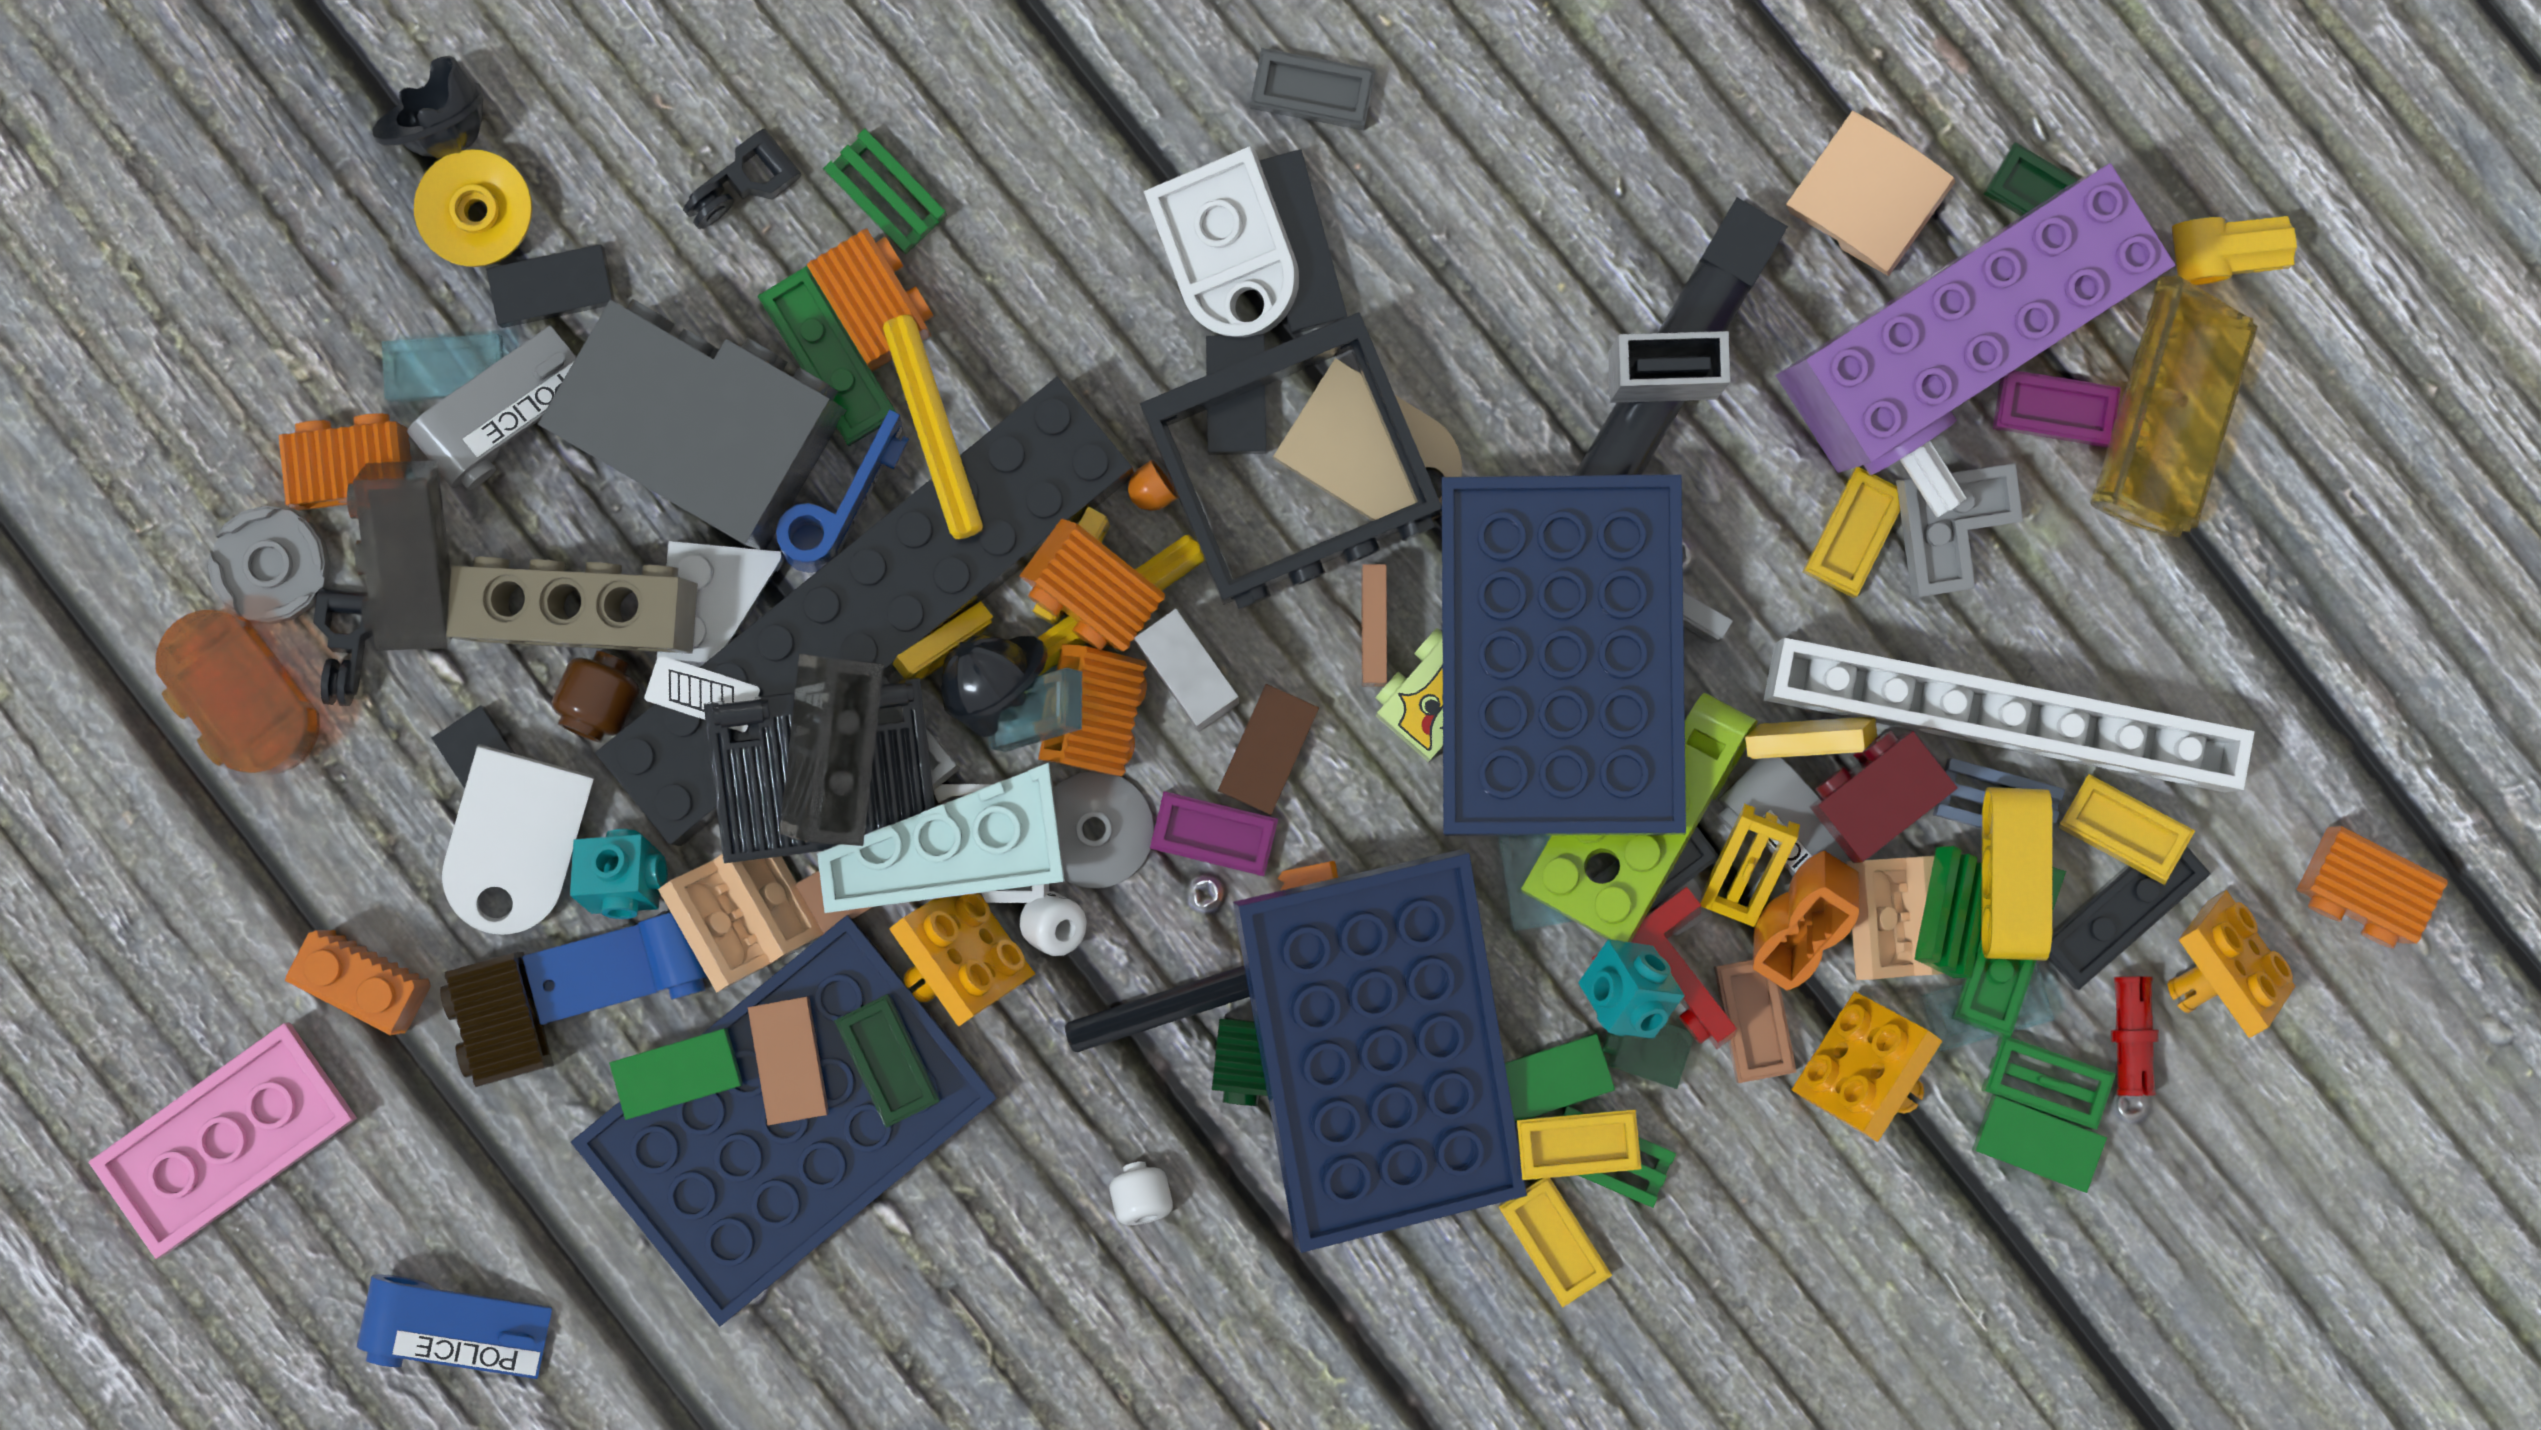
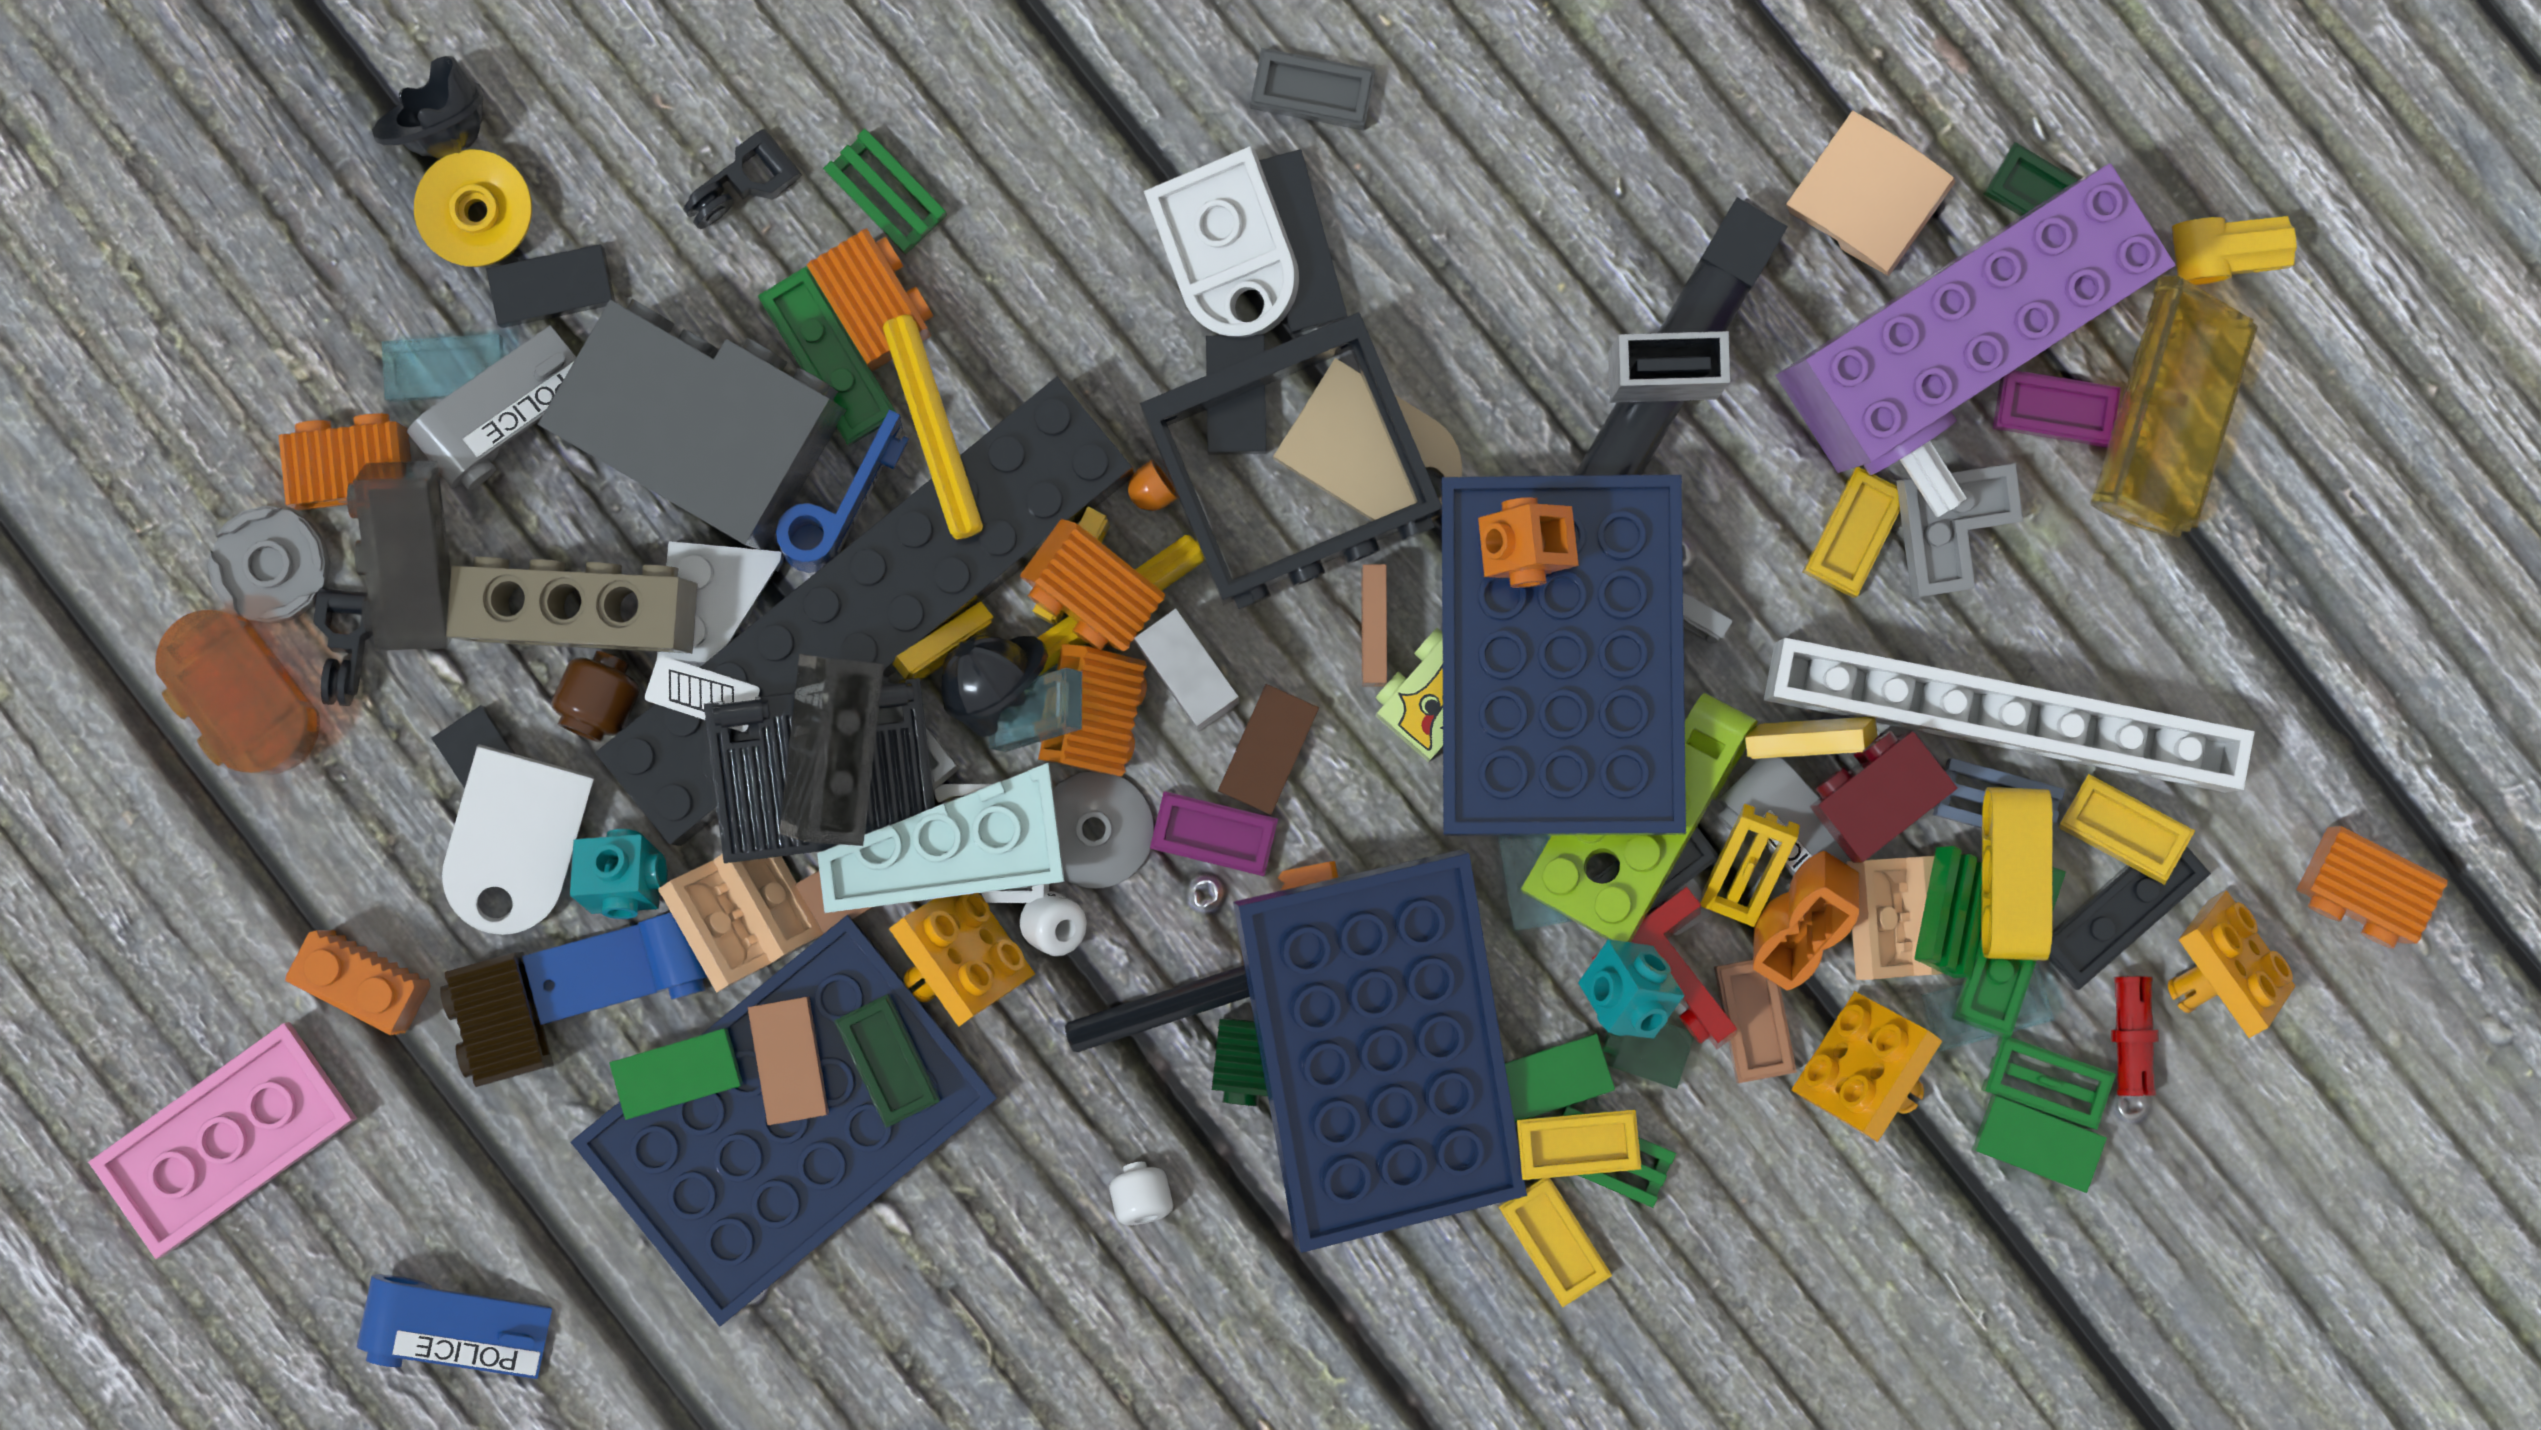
(1527, 541): none -> orange brick

